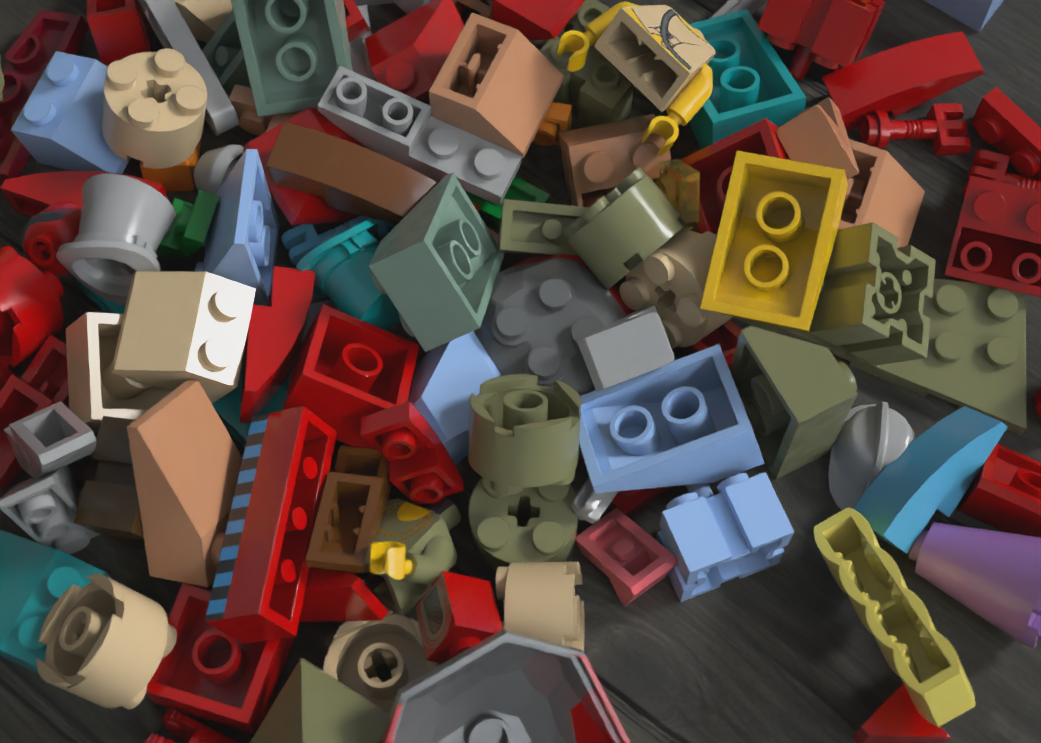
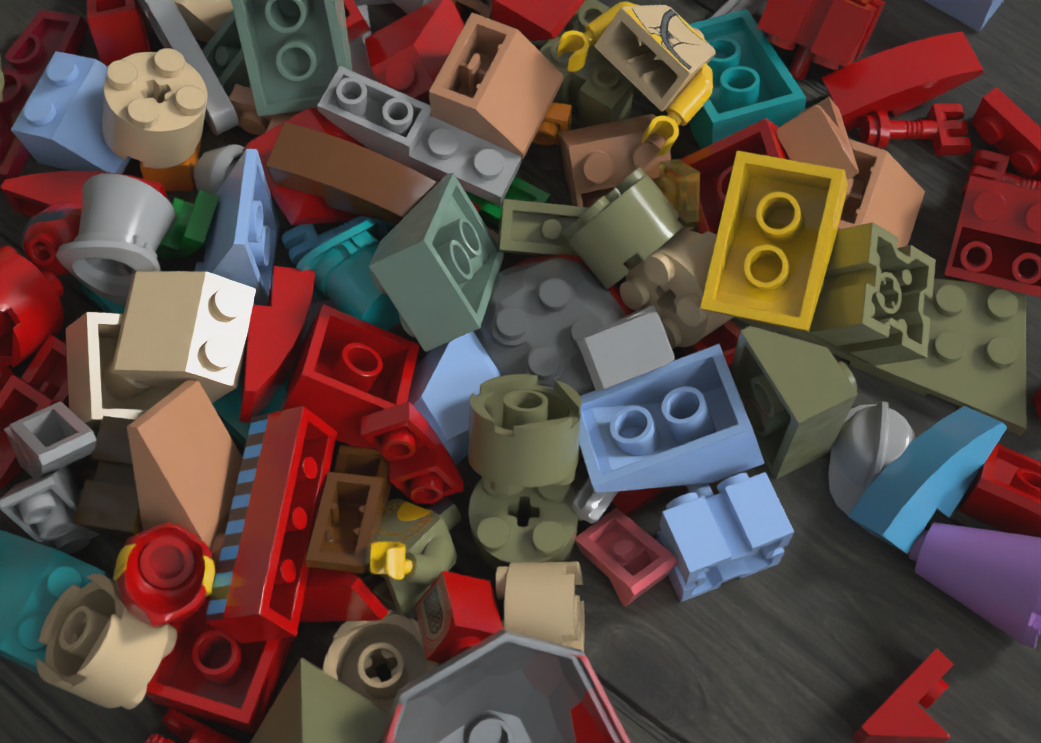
(164, 574): none -> red hair
(895, 617): light yellow brick -> none

